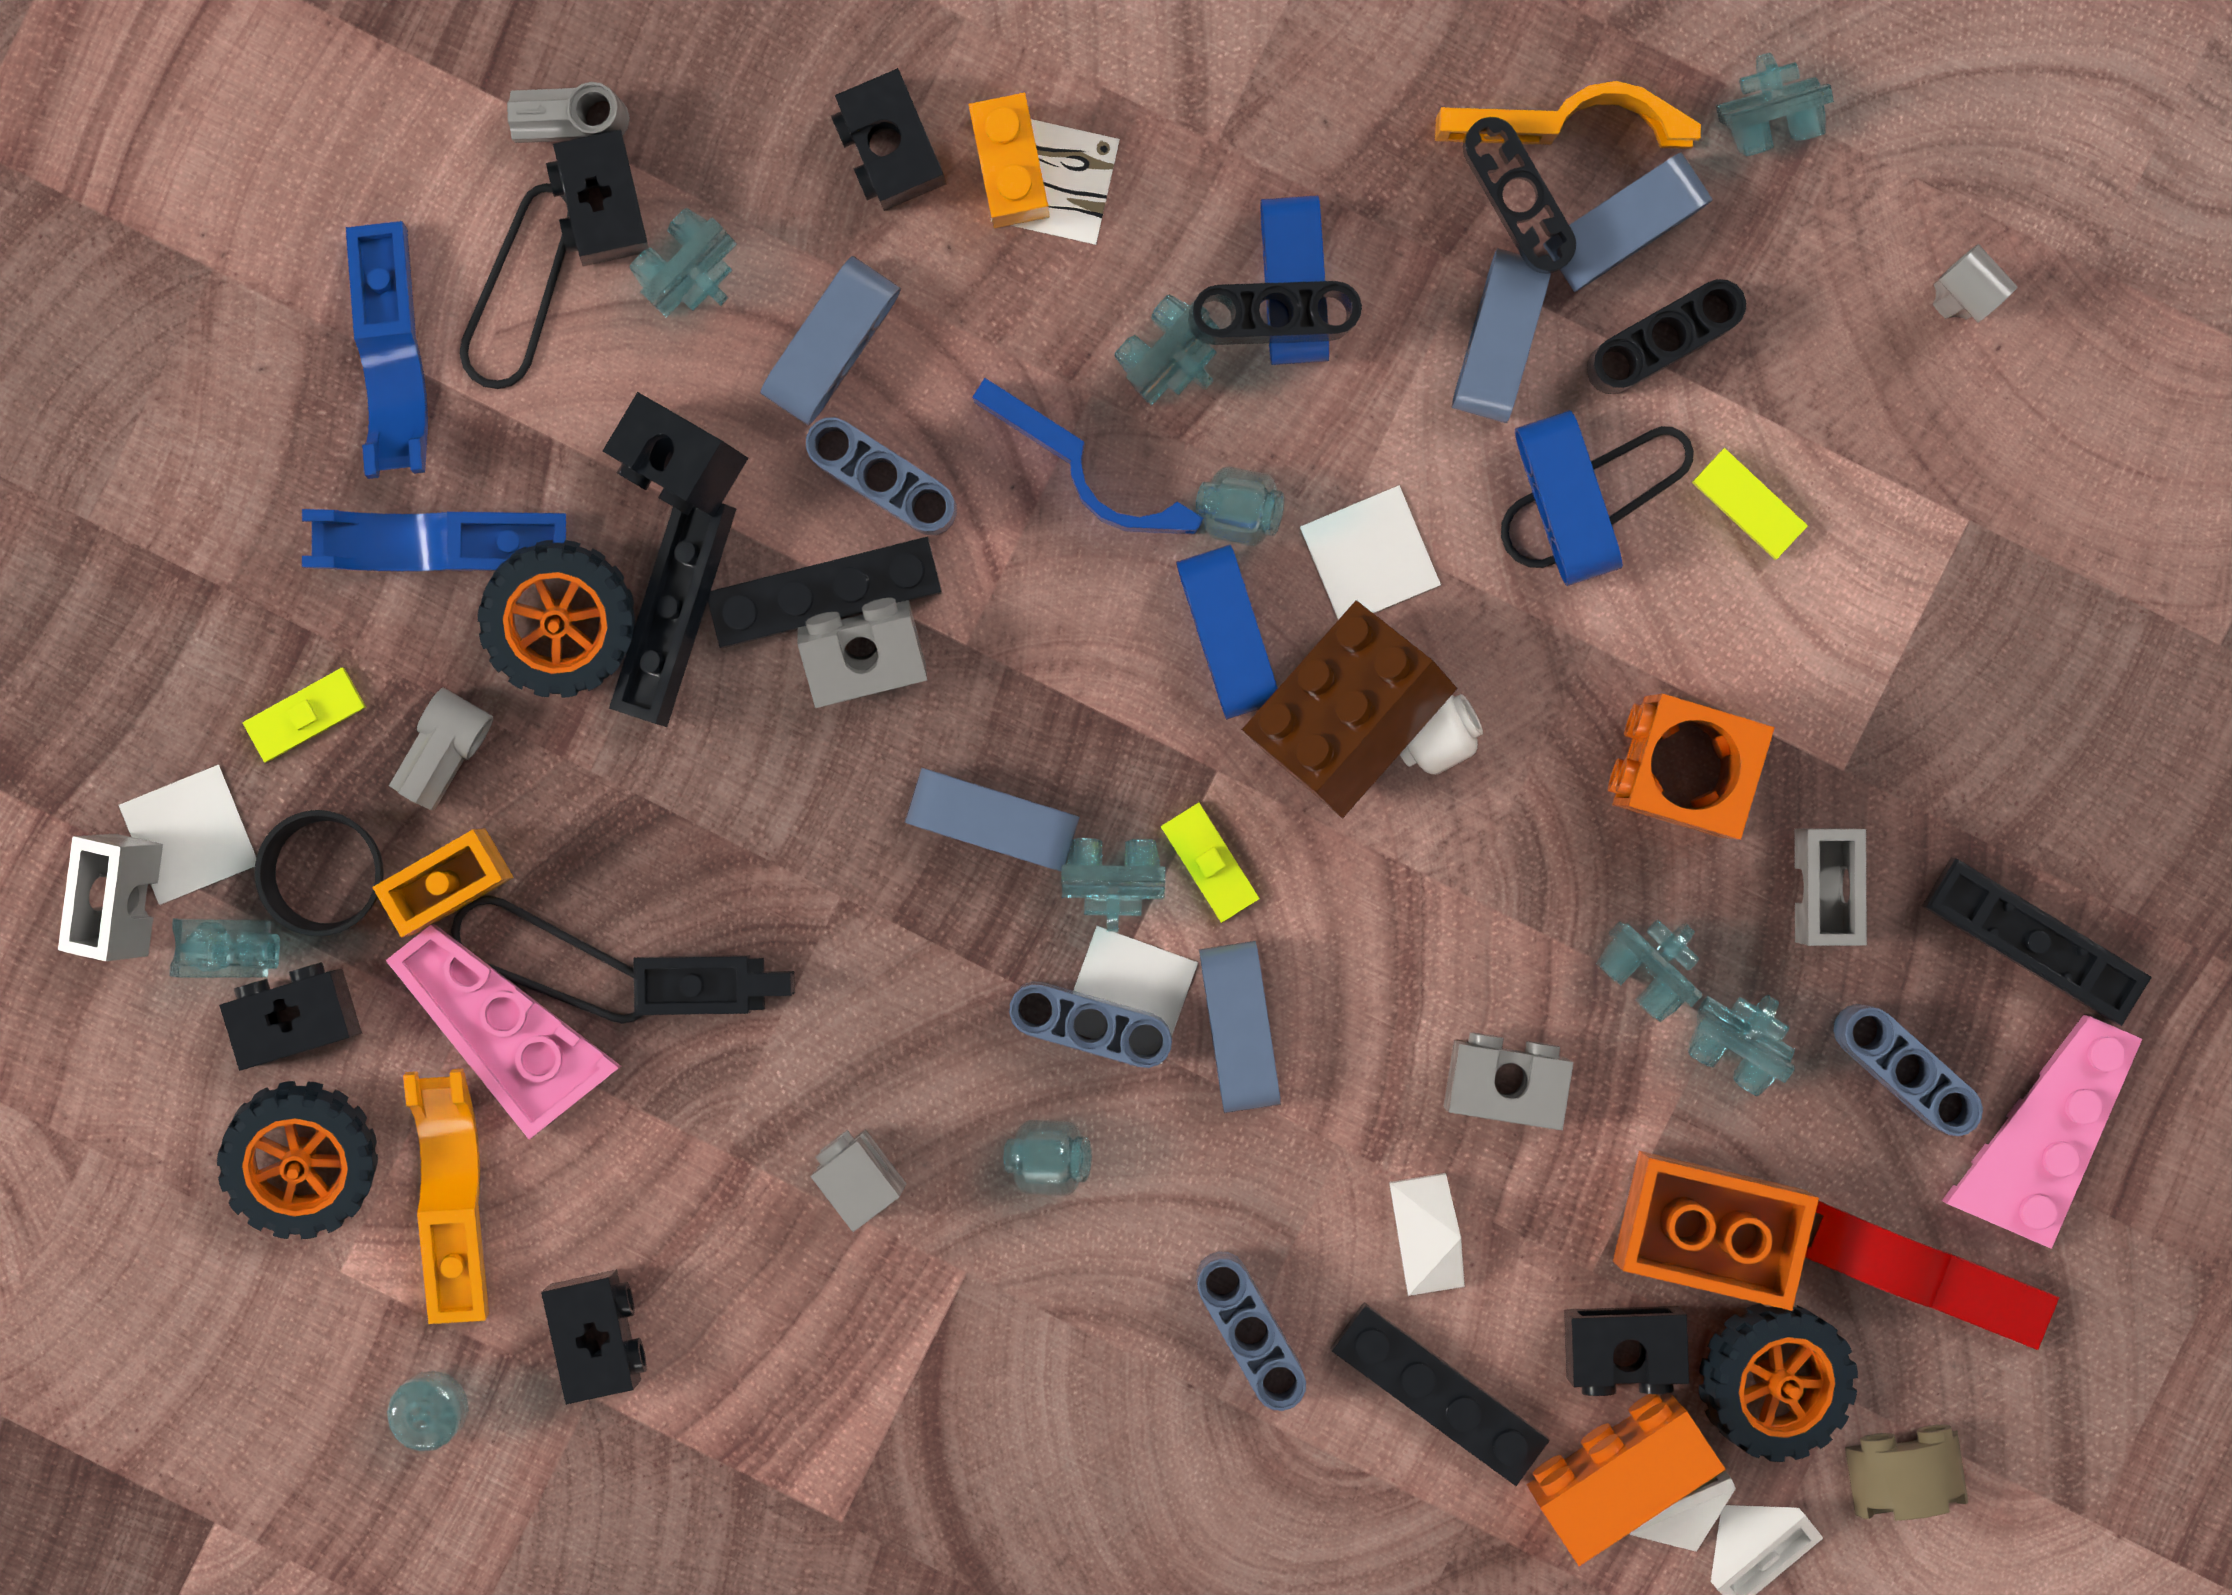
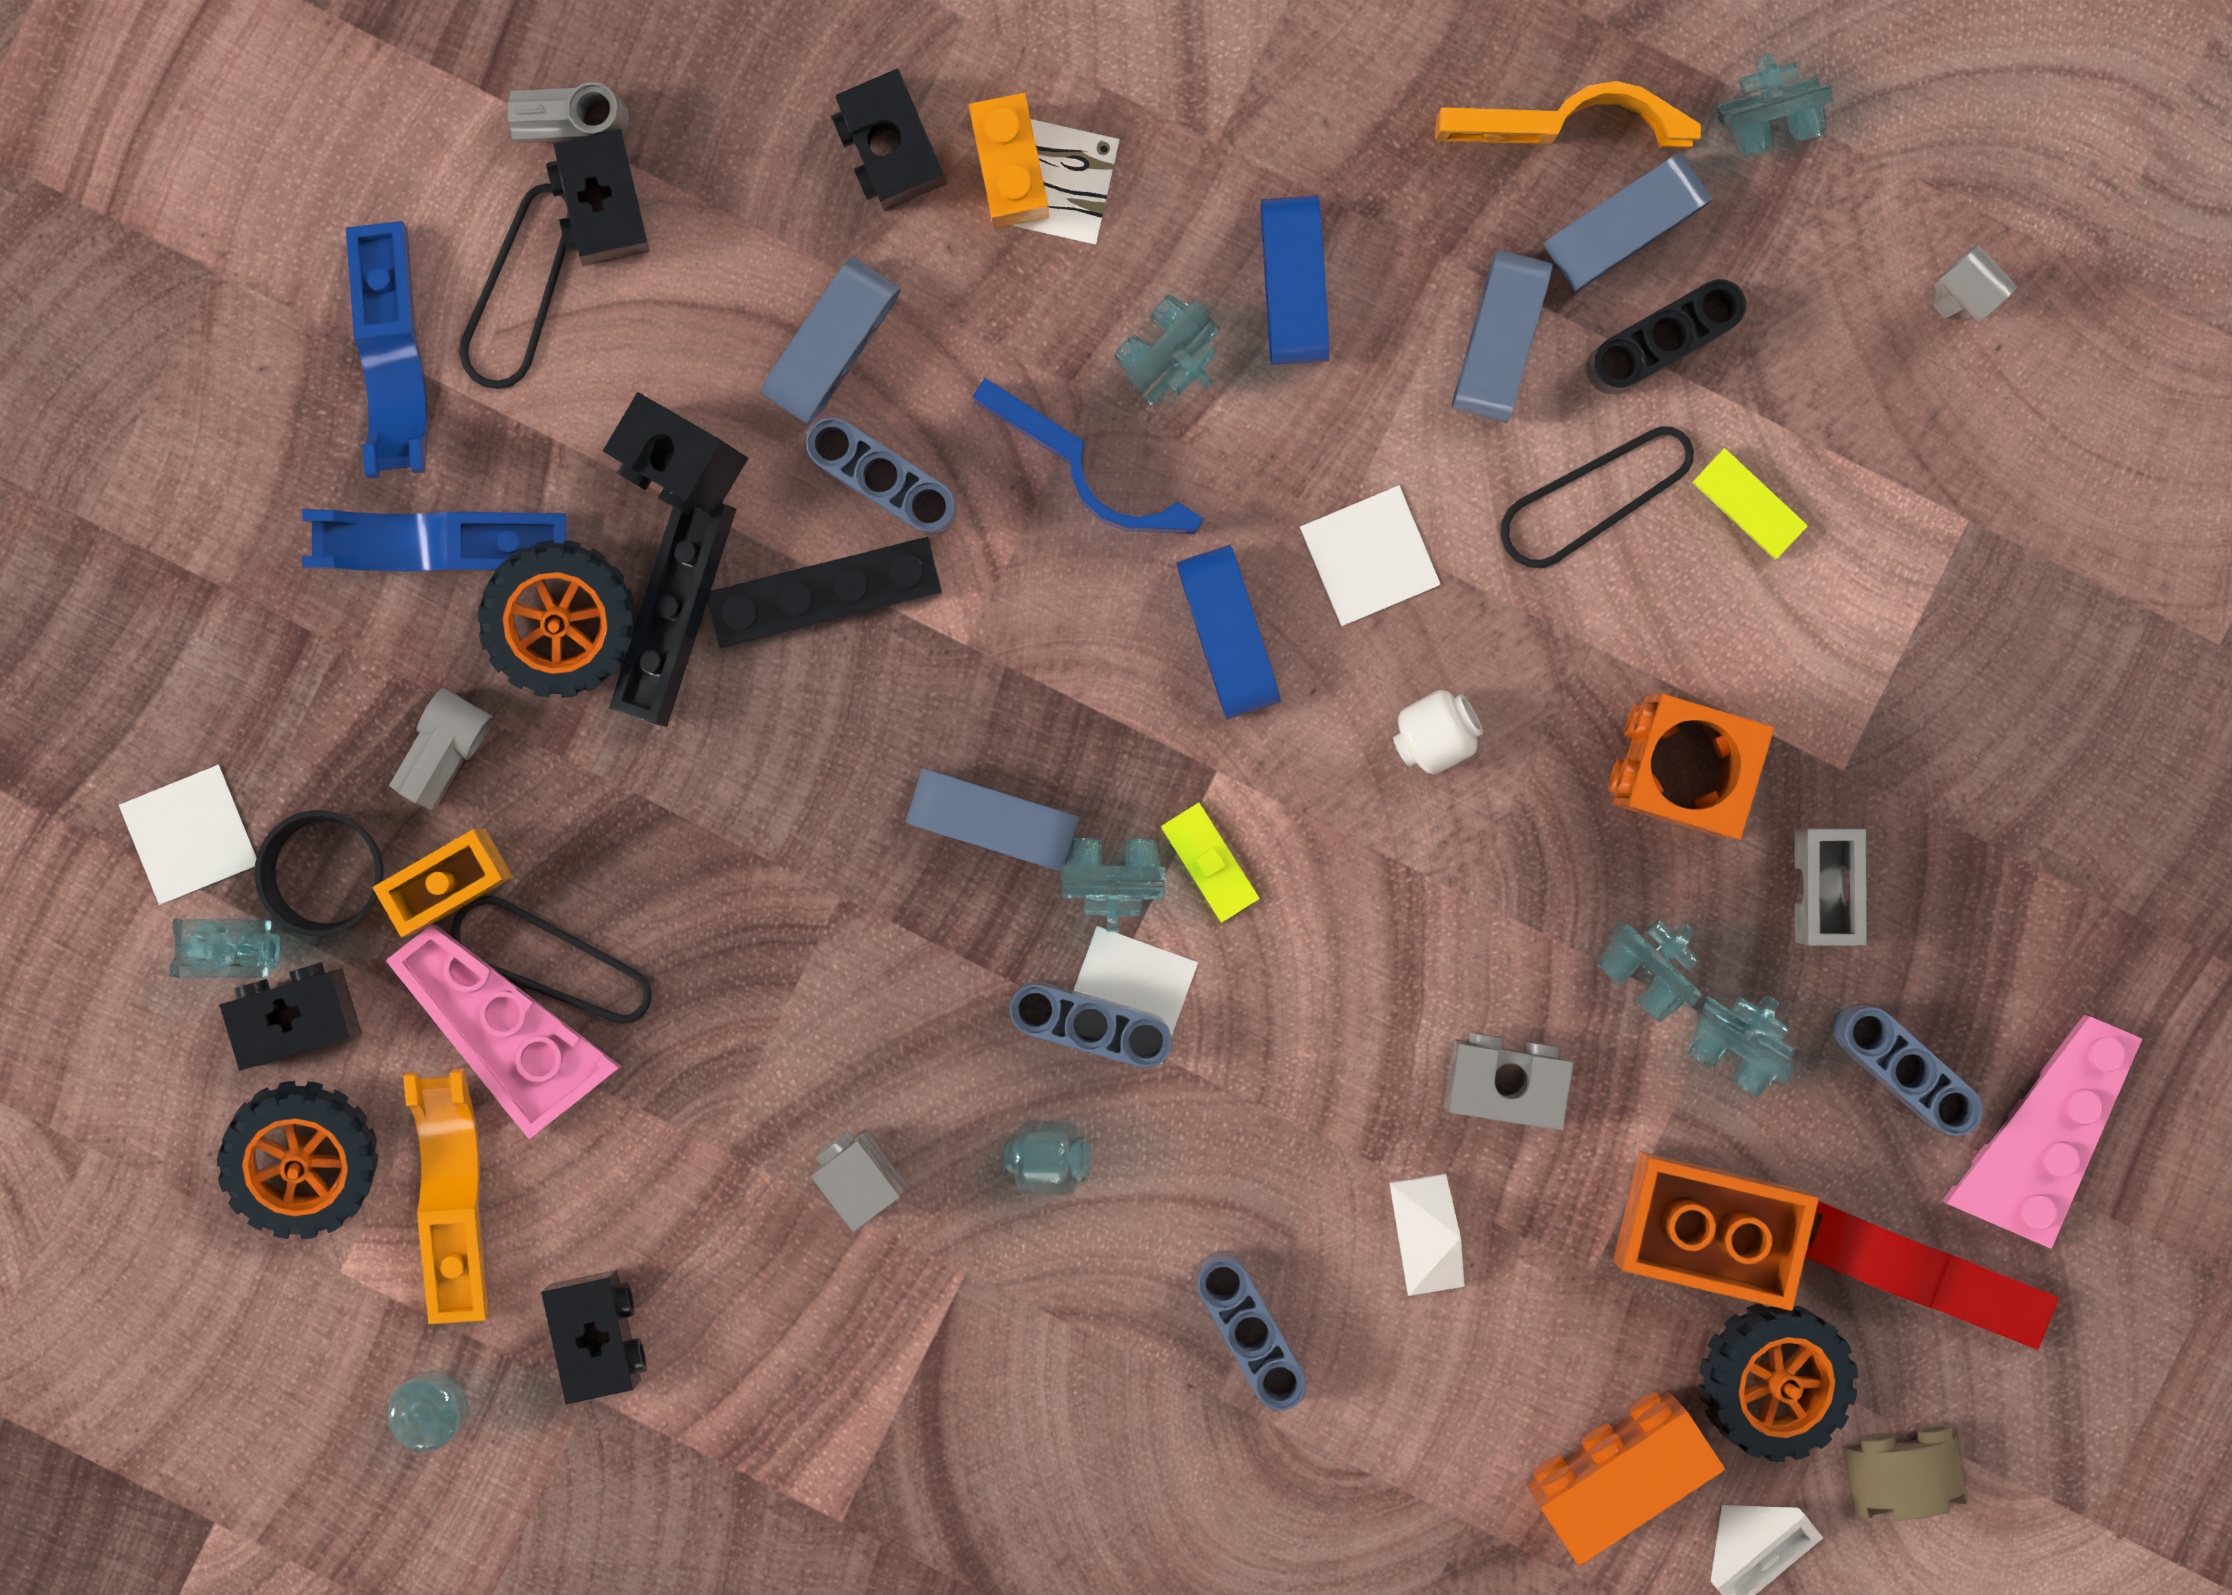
(122, 925): light grey brick -> none
(304, 715): neon yellow piece -> none
(692, 271): clear light blue hips -> none
(705, 984): black hinge -> none
(840, 676): light grey brick -> none
(1240, 506): clear light blue head -> none
(1240, 1026): sand blue beam -> none
(1299, 299): black beam -> none
(1350, 708): reddish brown brick -> none
(1440, 1394): black plate -> none
(1486, 164): black beam -> none
(1568, 498): blue beam -> none
(1595, 1333): black brick -> none
(1690, 1518): white slope -> none
(2036, 941): black plate -> none

